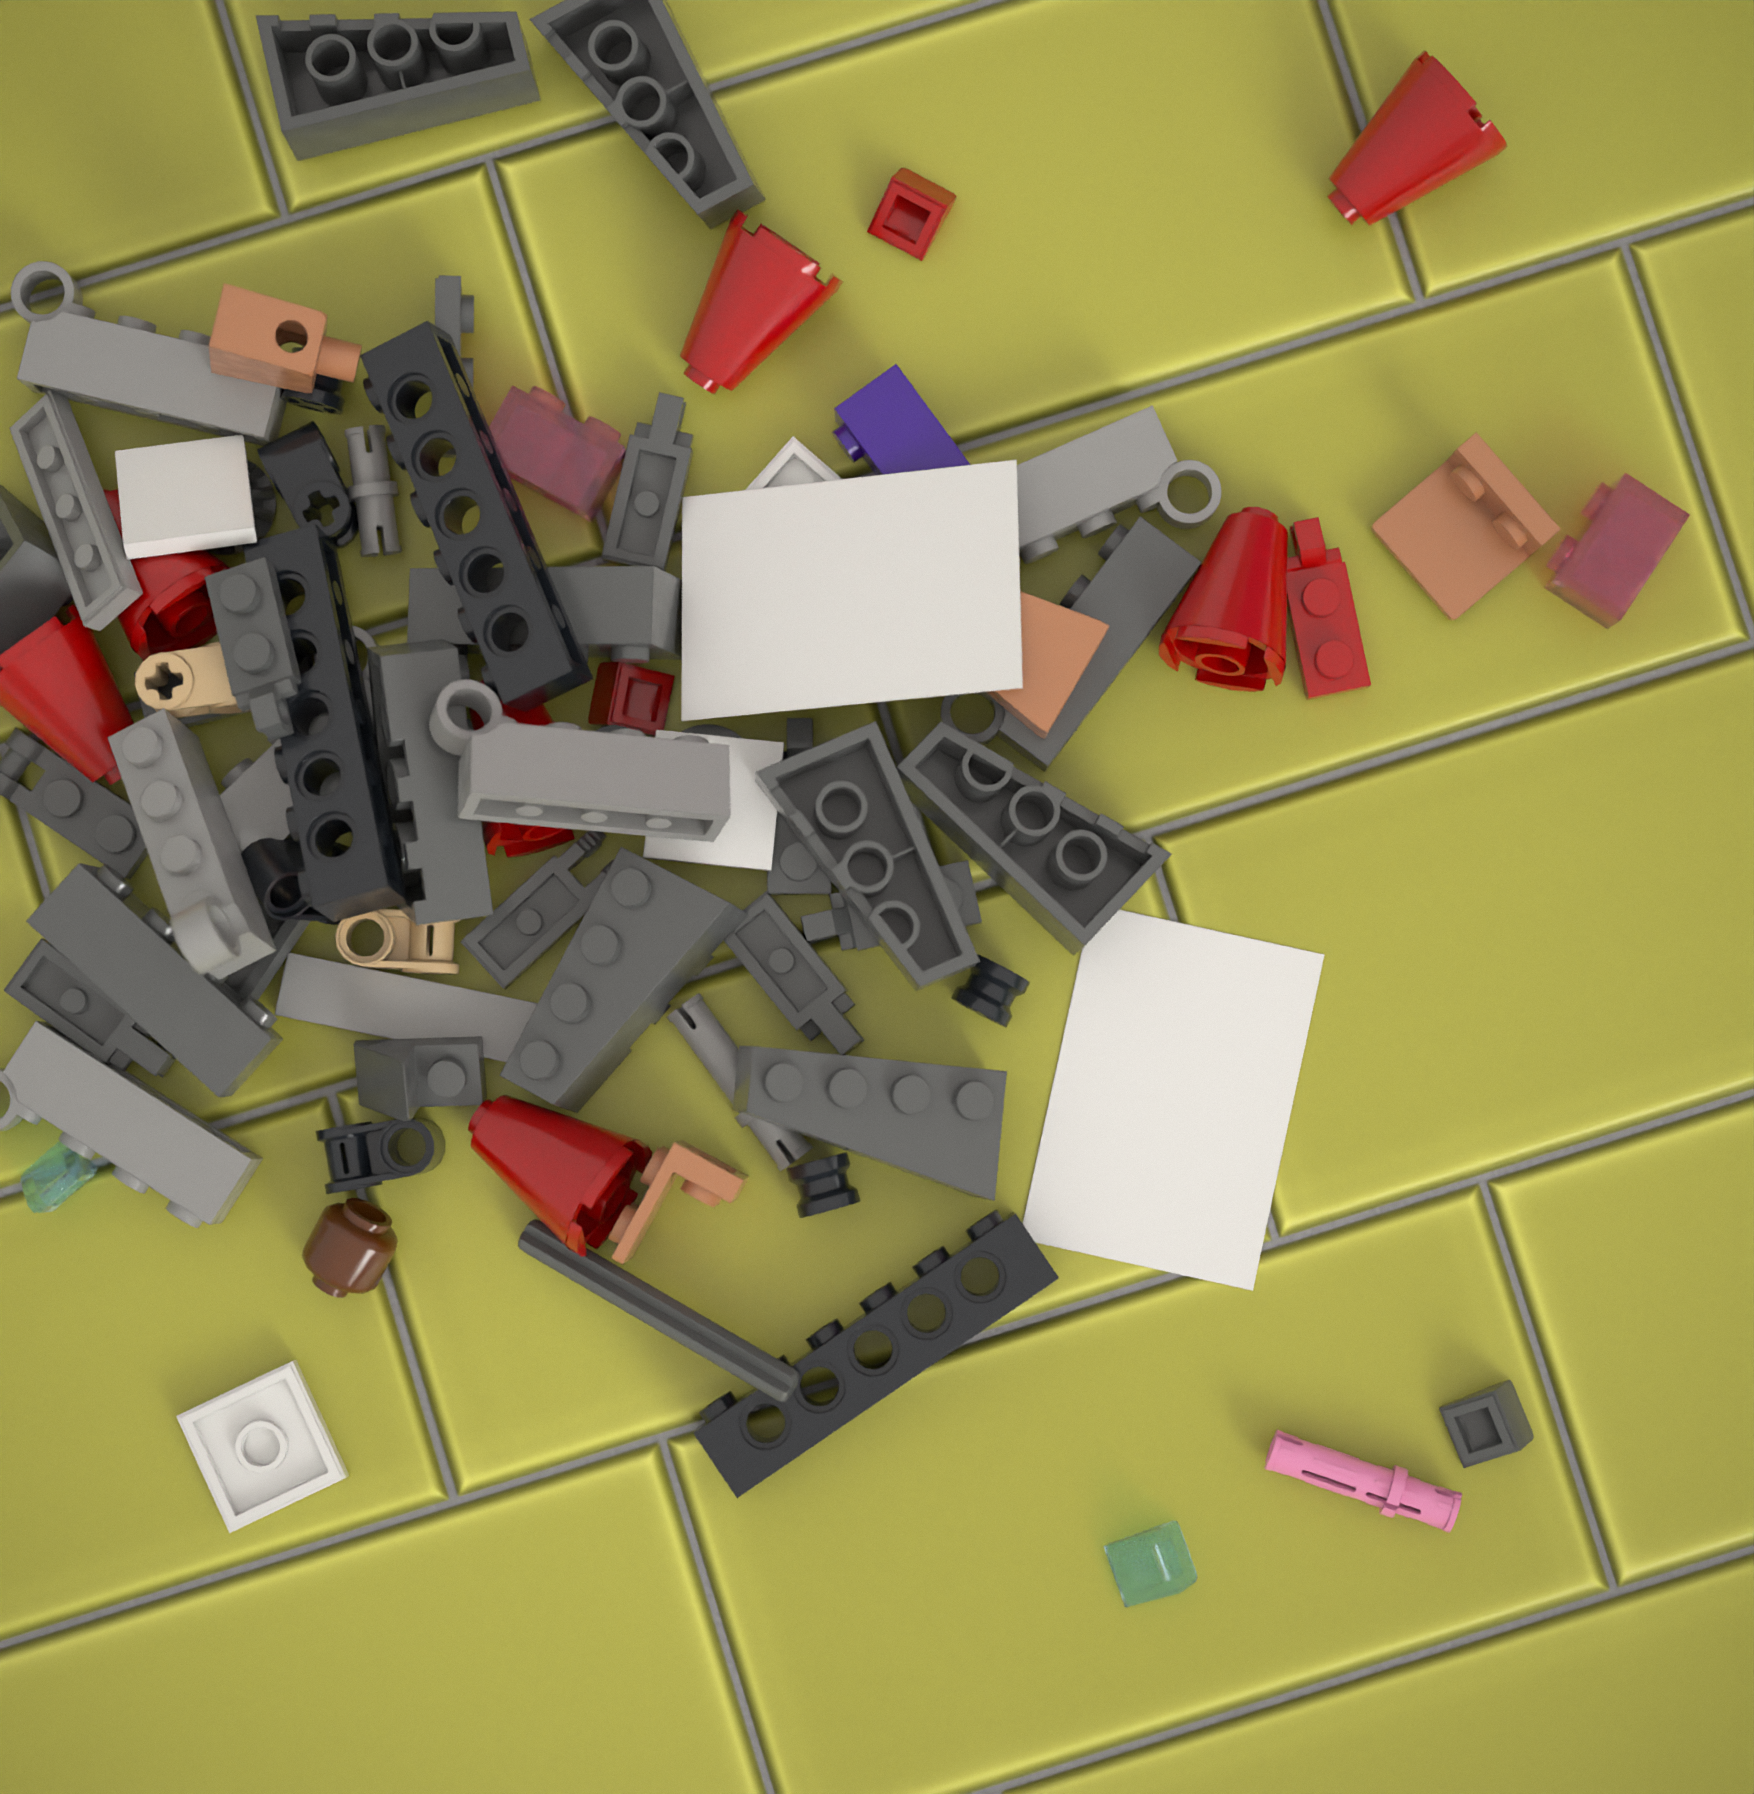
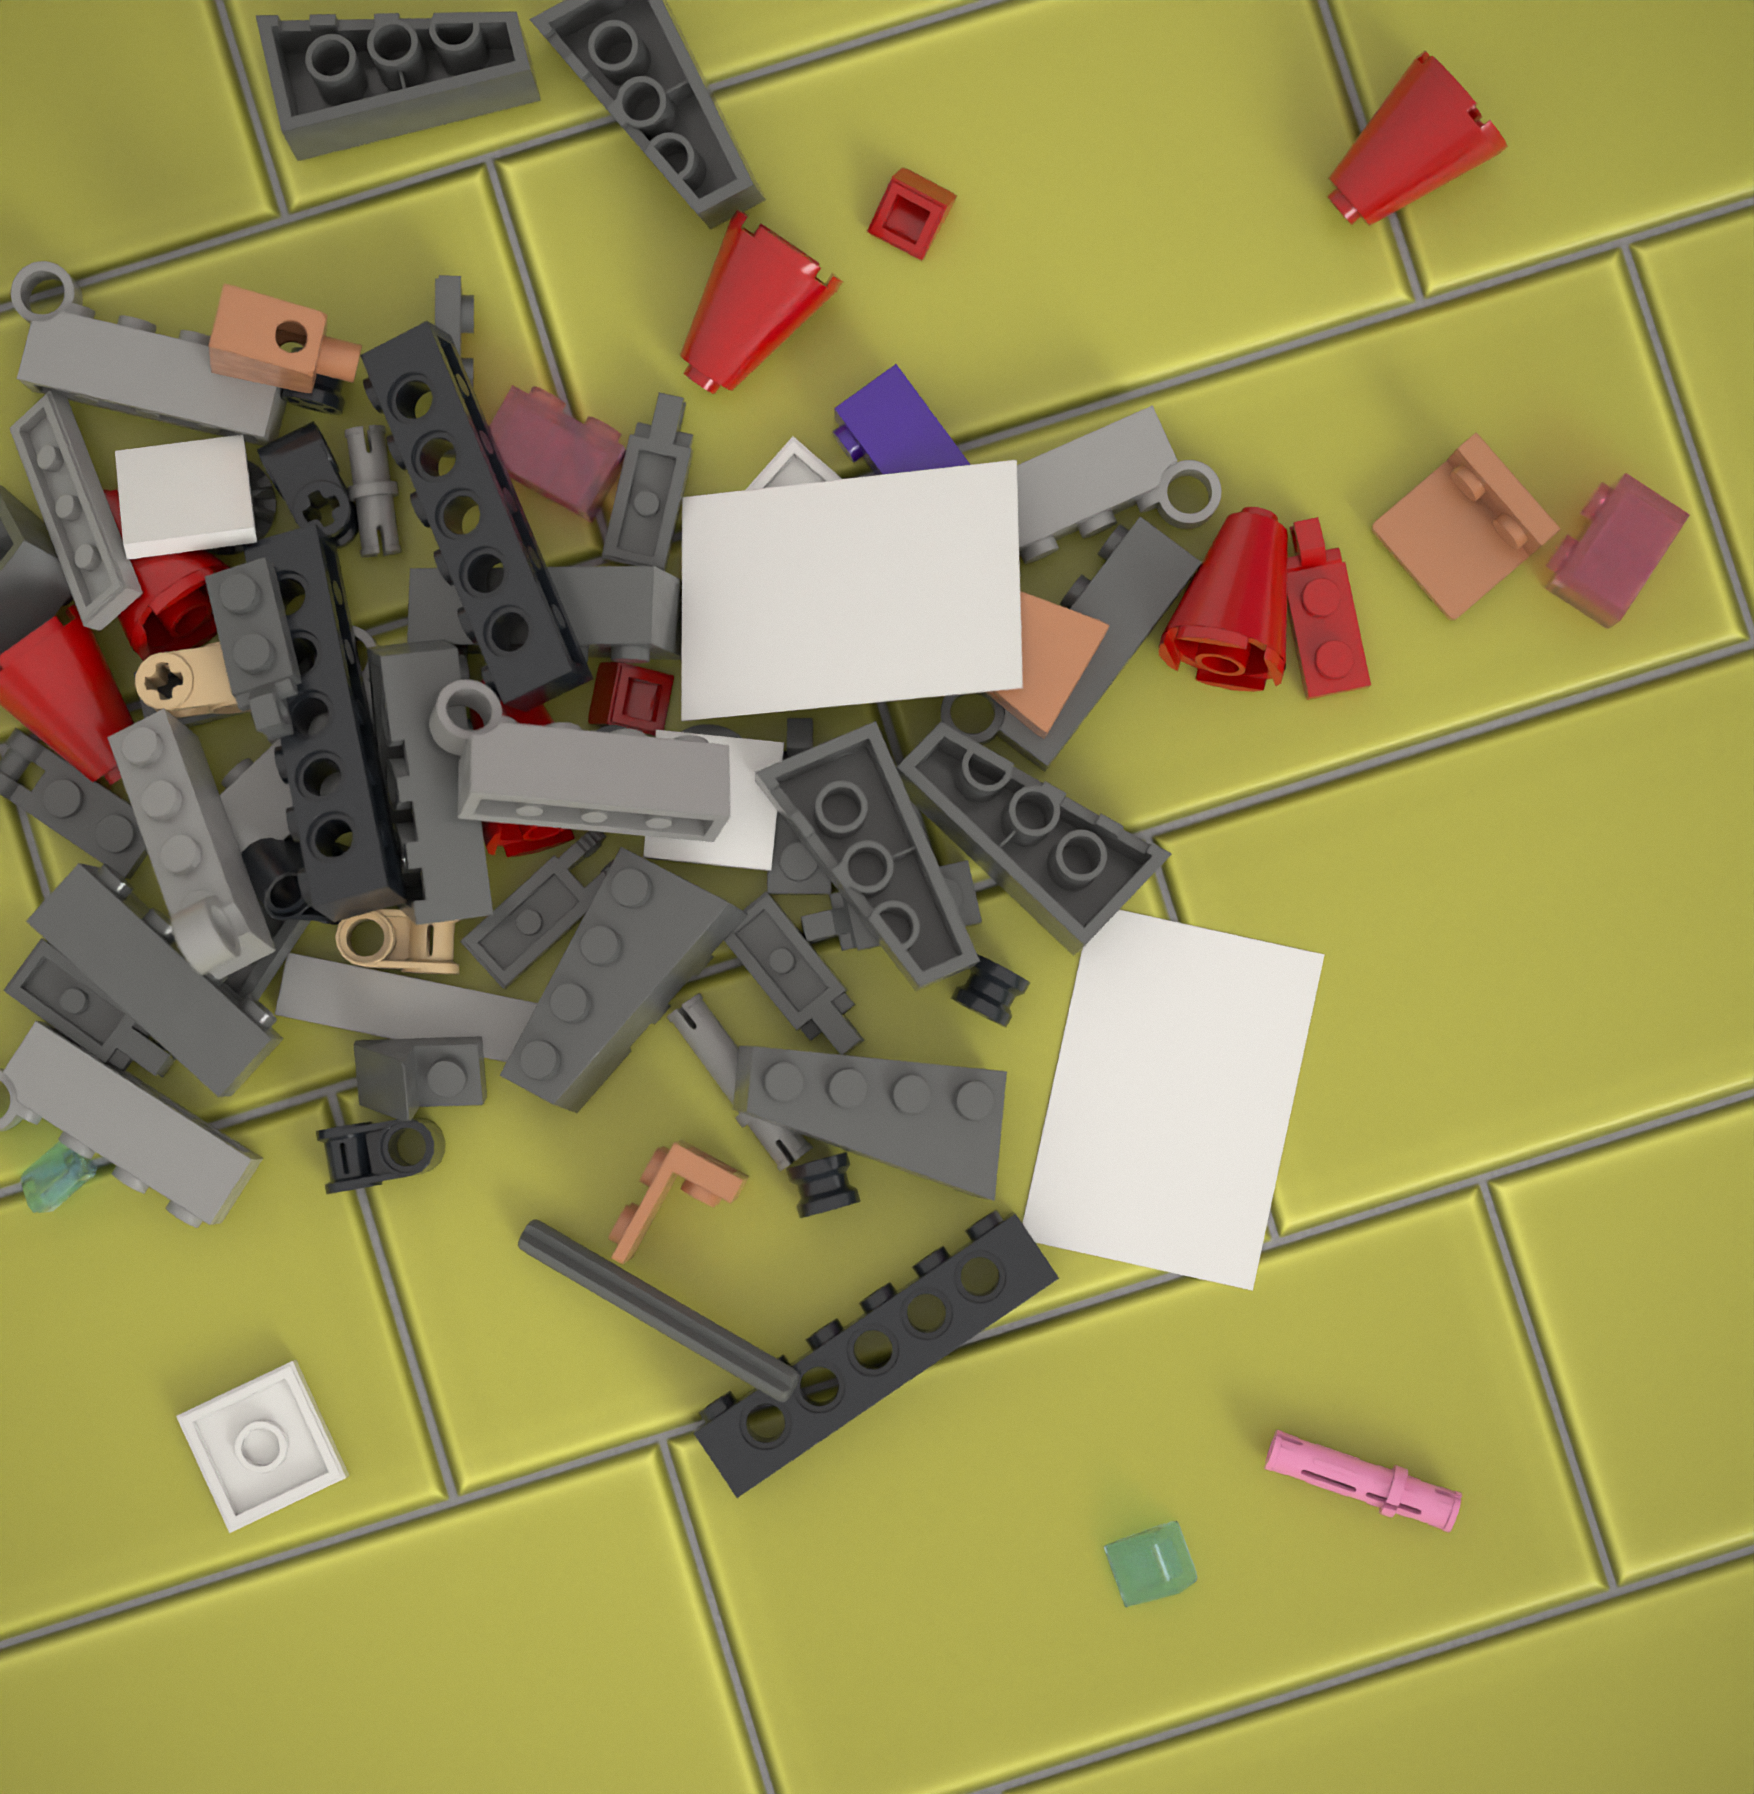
(350, 1247): reddish brown head -> none
(560, 1167): red cone -> none
(1487, 1424): dark grey slope -> none

